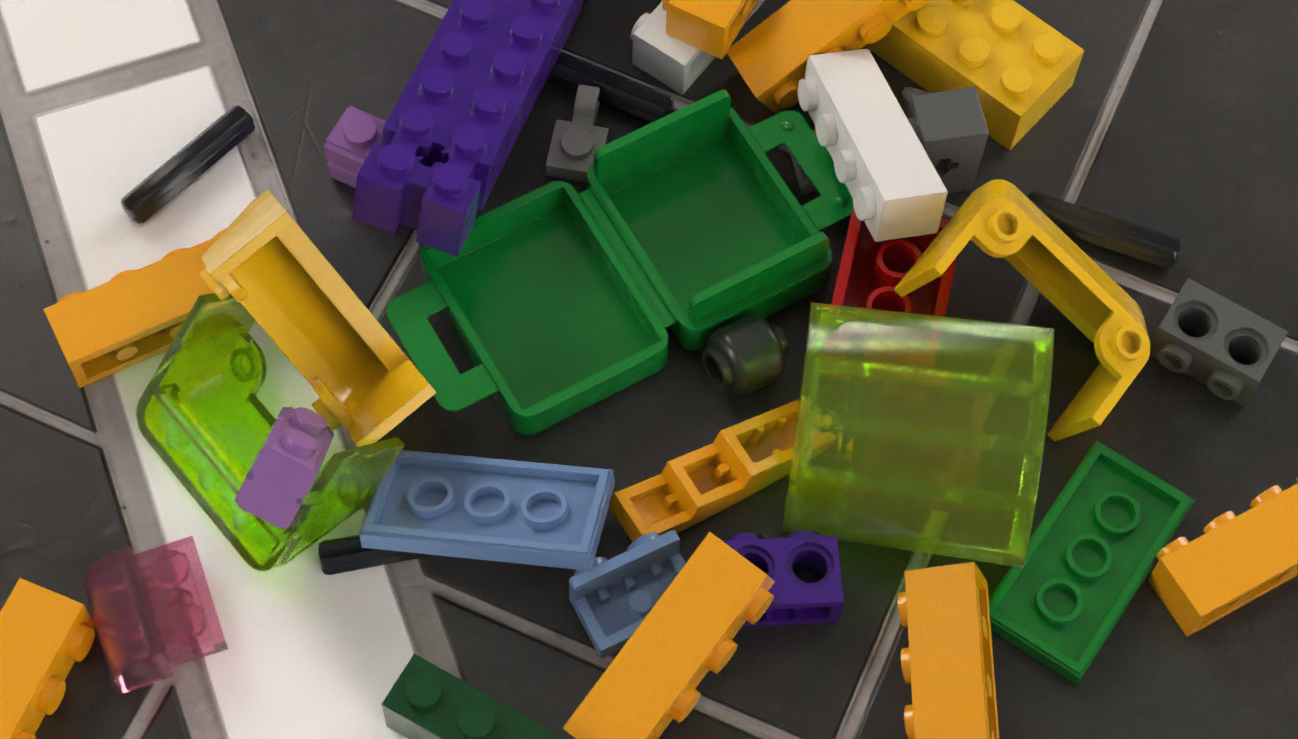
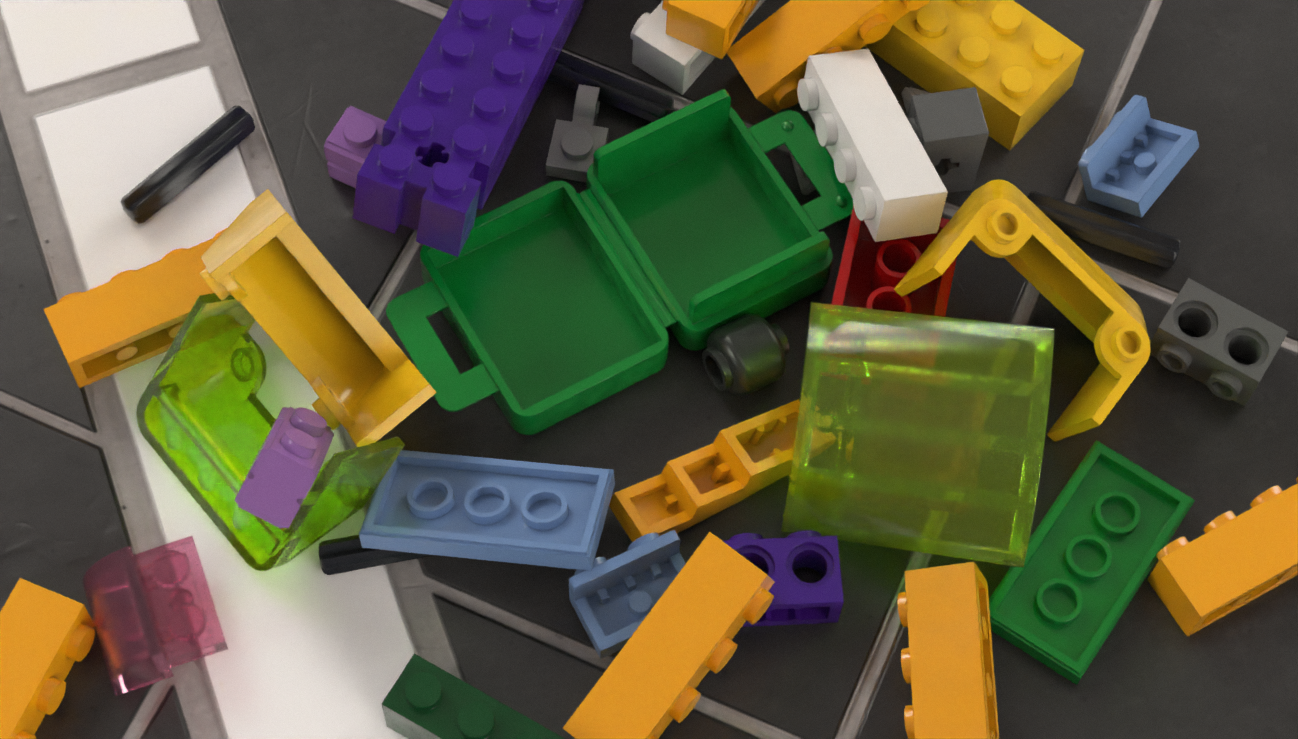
(1135, 159): none -> medium blue bracket

